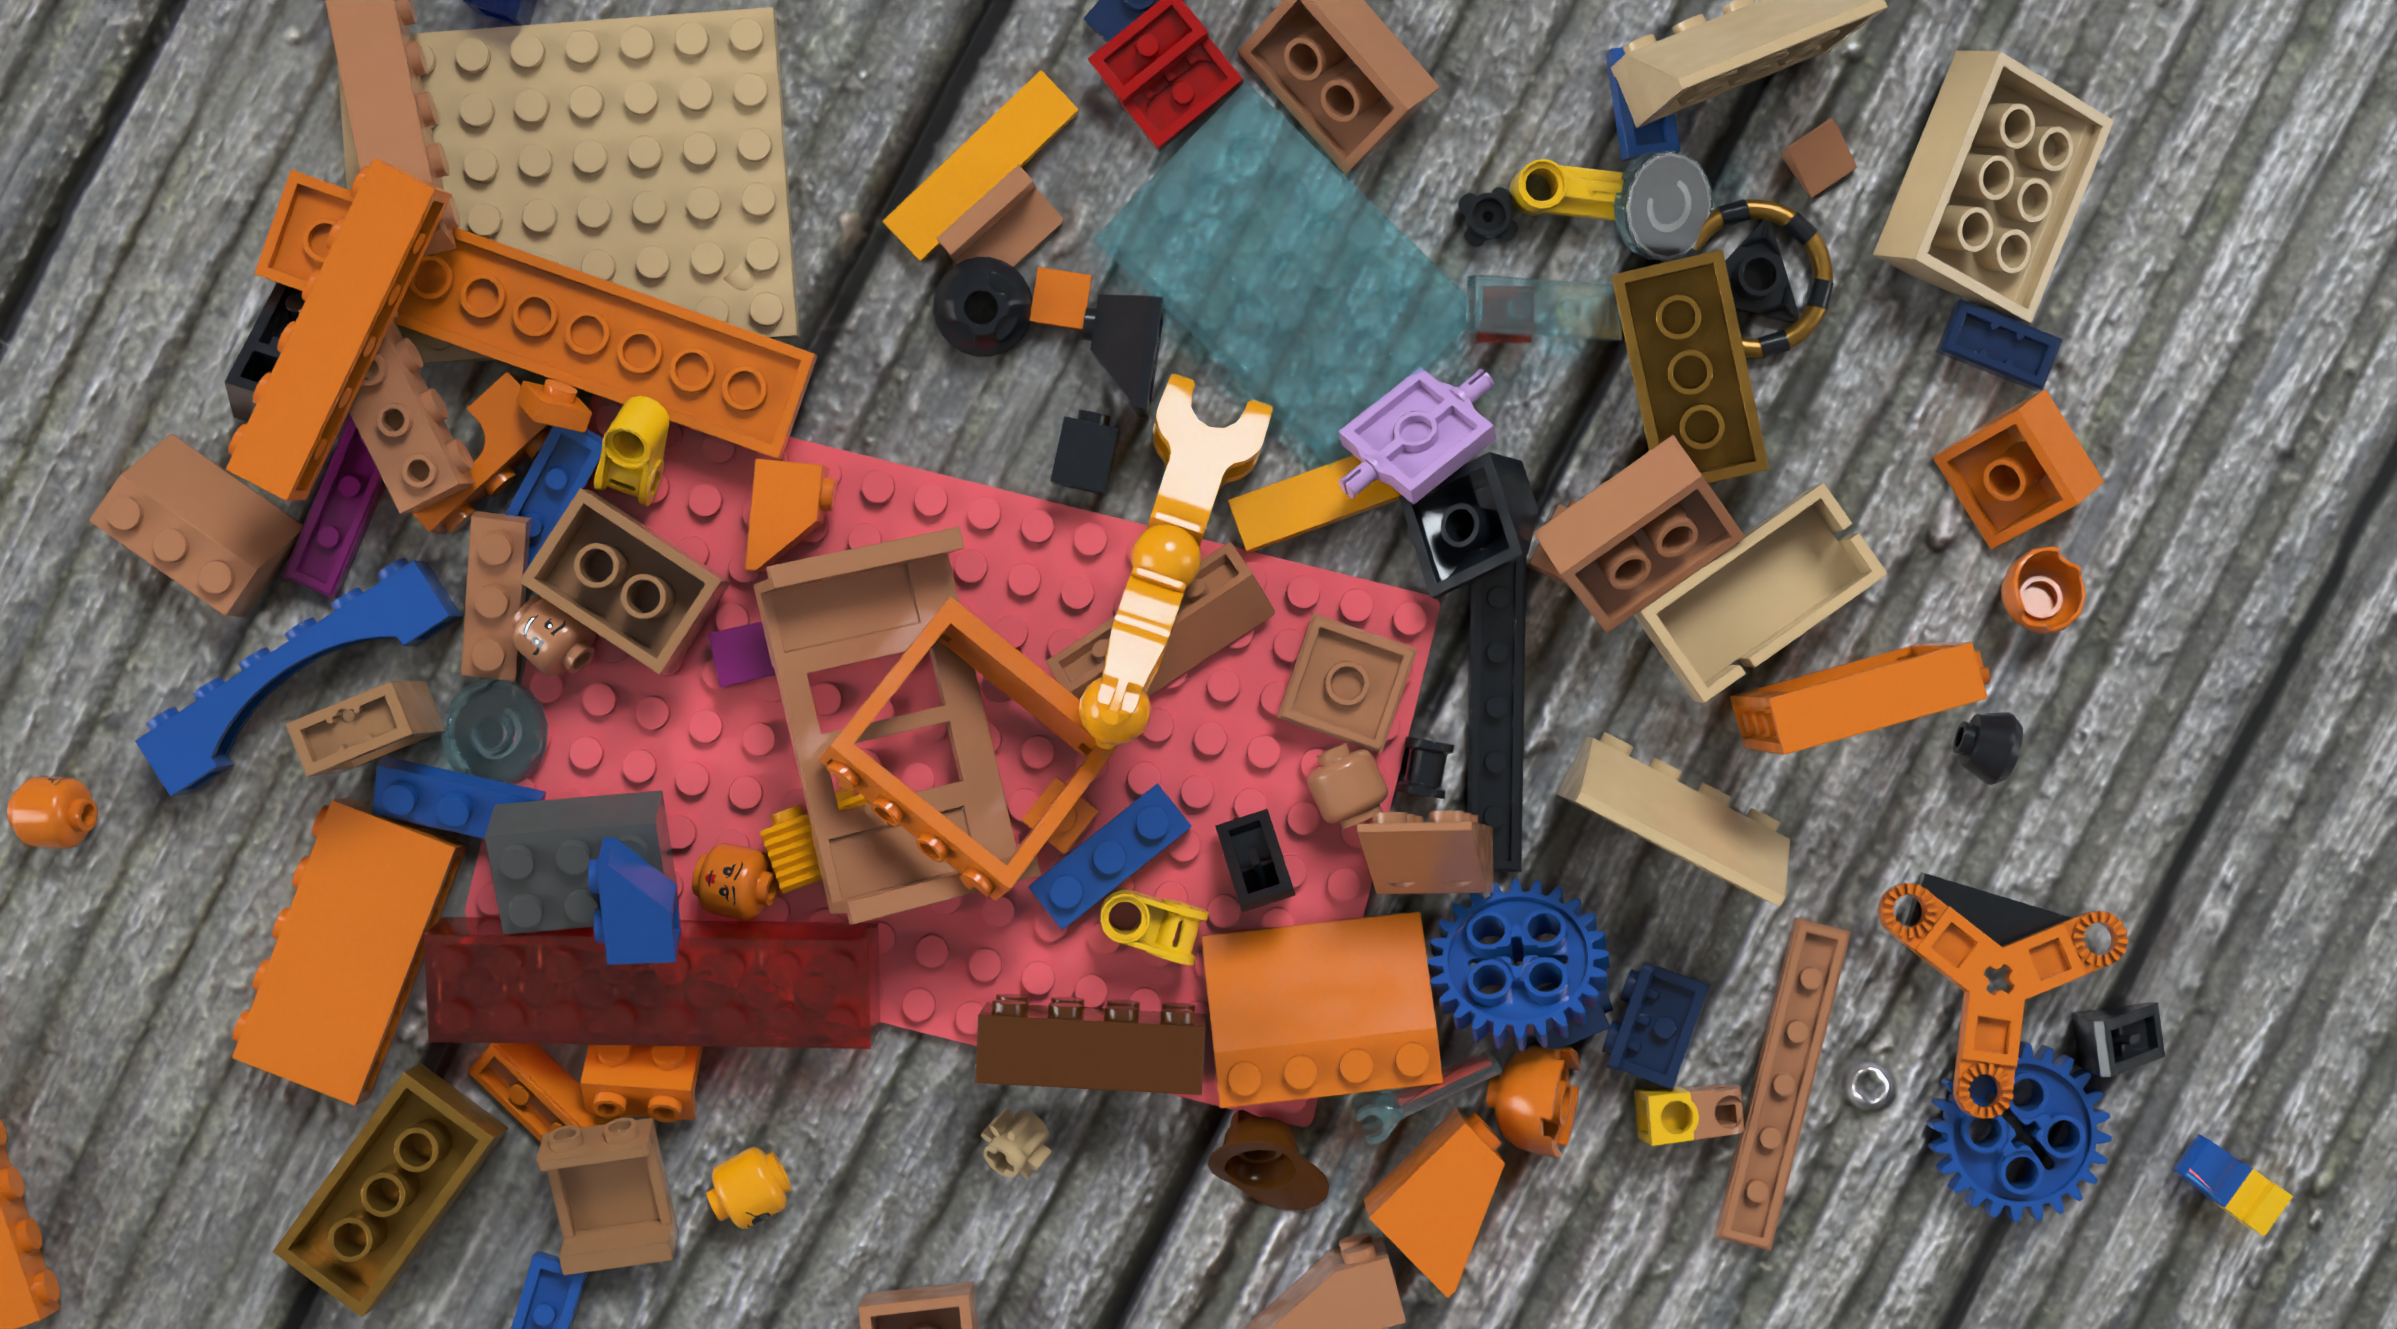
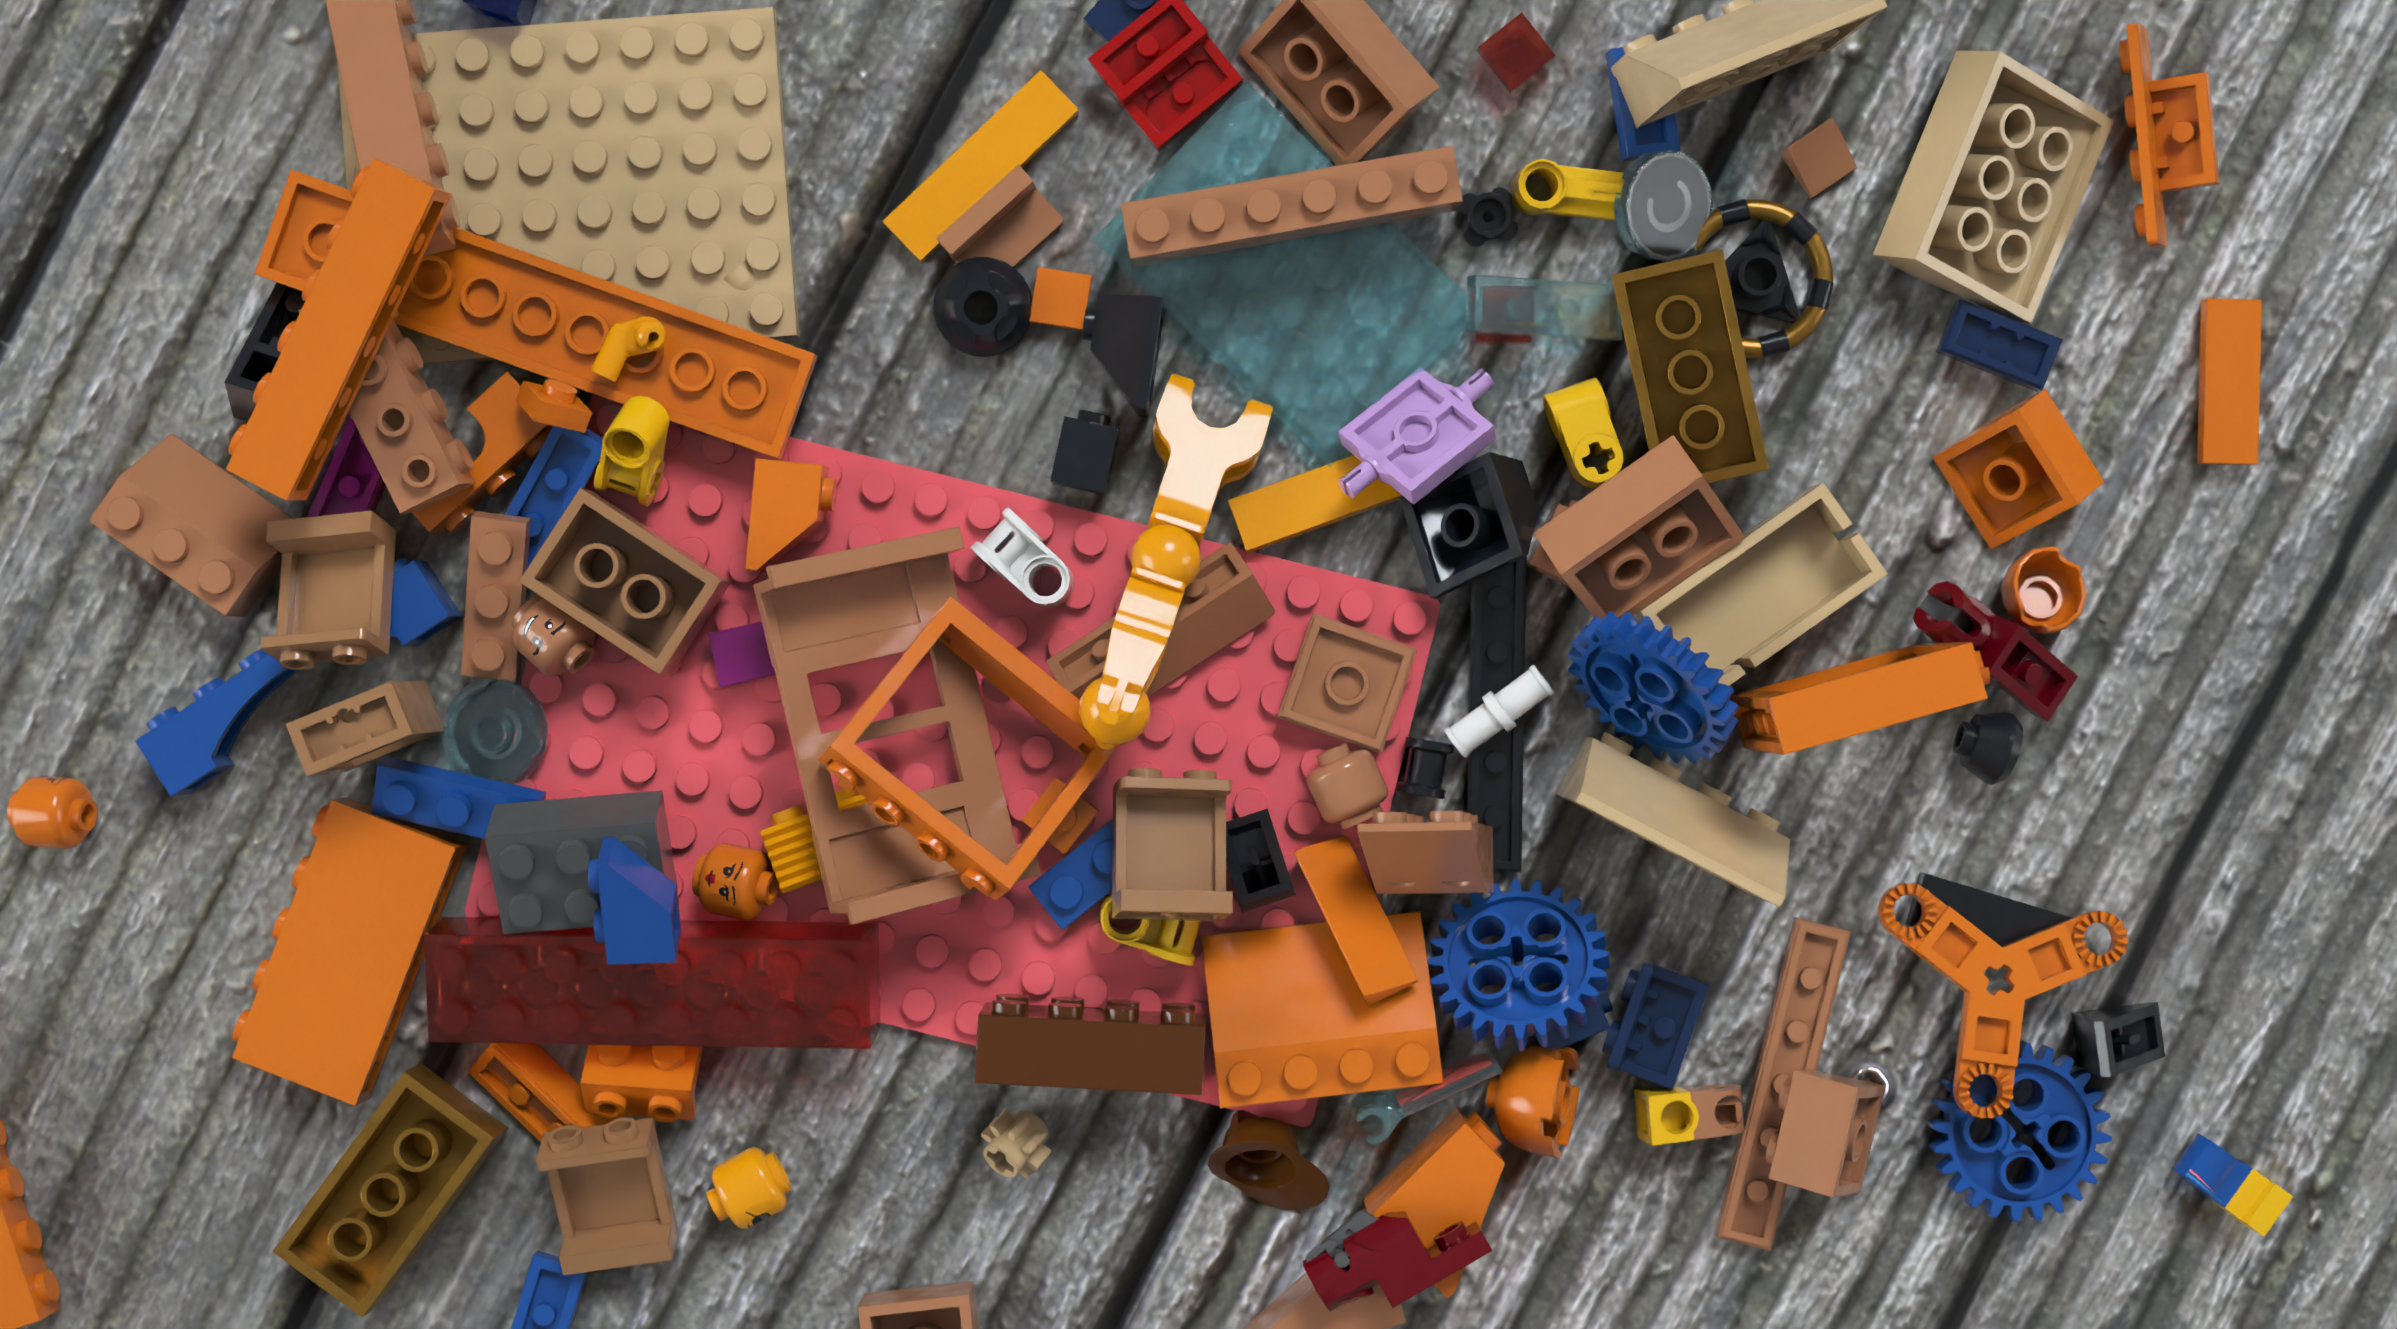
(332, 589): none -> medium nougat panel
(626, 340): none -> light orange arm
(1023, 558): none -> white piece
(1170, 846): none -> medium nougat panel
(1292, 206): none -> nougat brick
(1356, 918): none -> orange slope
(1390, 1254): none -> dark red plate
(1499, 711): none -> white pin
(1516, 53): none -> clear red plate
(1580, 422): none -> yellow piece
(1653, 687): none -> blue gear
(1824, 1132): none -> nougat slope
(2013, 656): none -> dark red plate
(2172, 134): none -> orange bracket
(2229, 381): none -> orange tile

